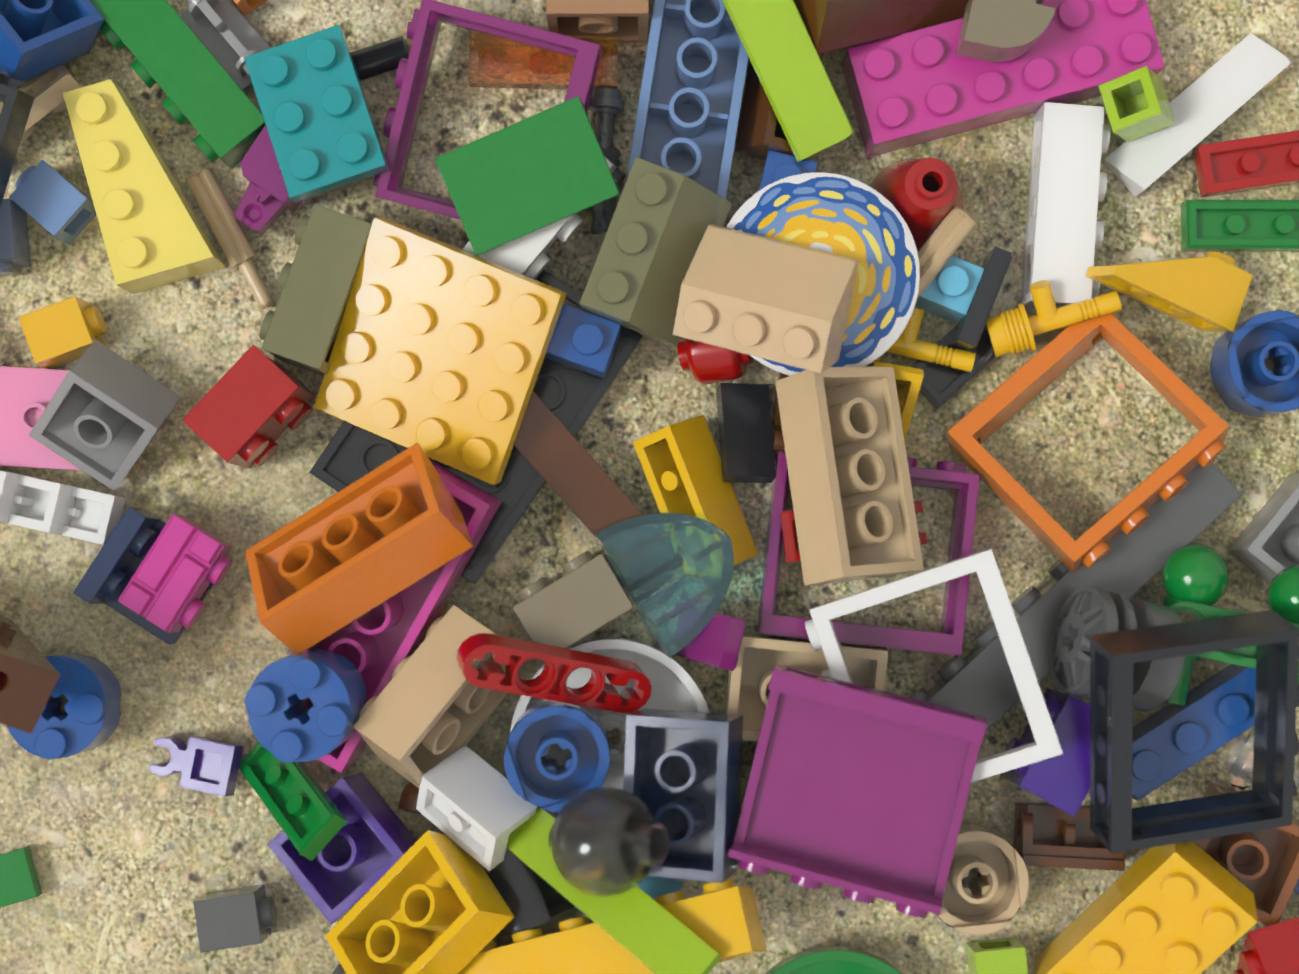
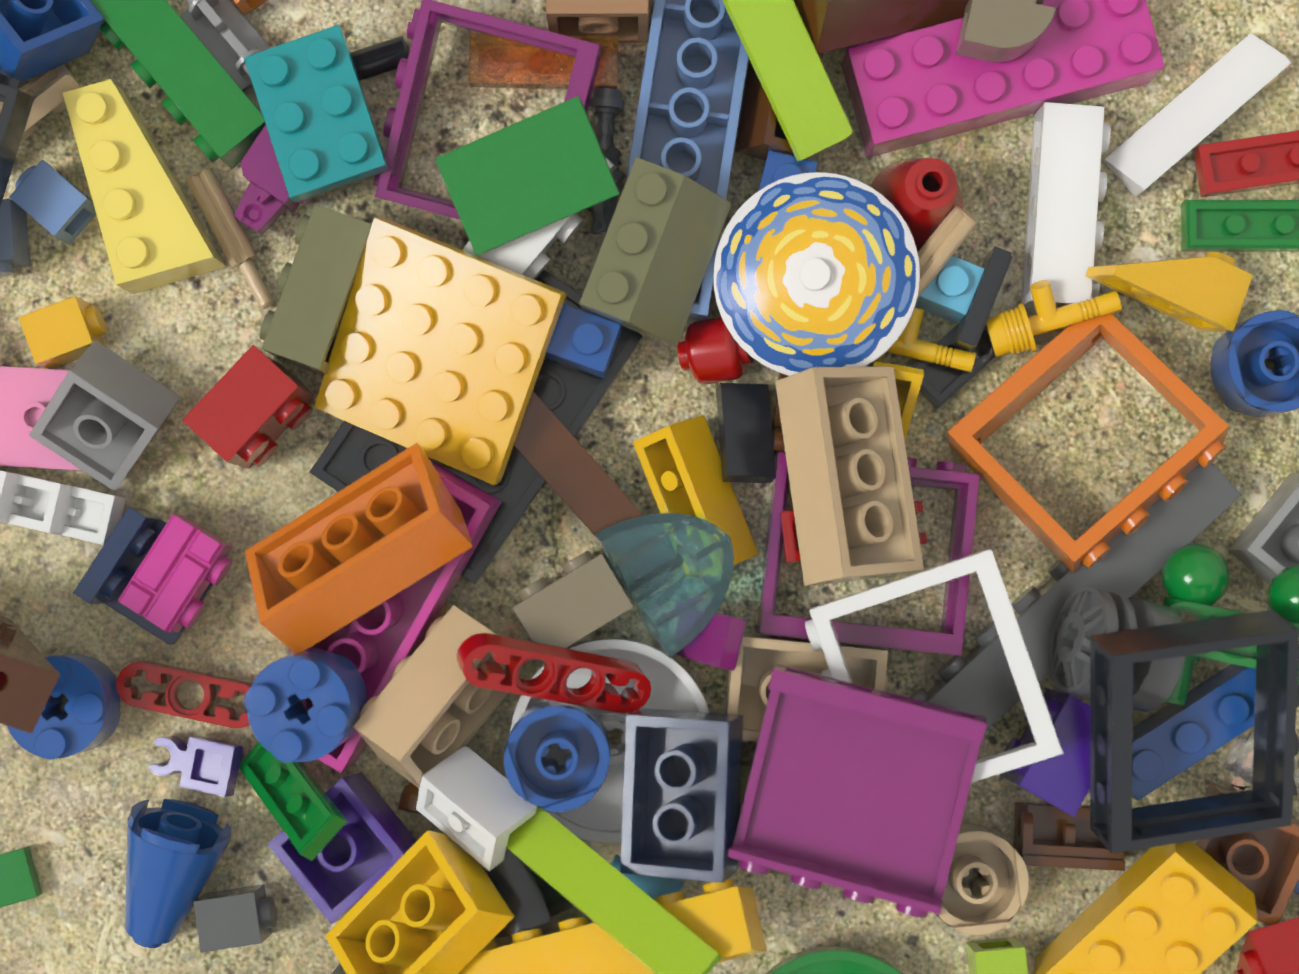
(158, 673): none -> red beam
(168, 866): none -> blue cone
(606, 841): clear smoke brick -> none
(766, 298): tan slope -> none
(1136, 104): lime brick -> none

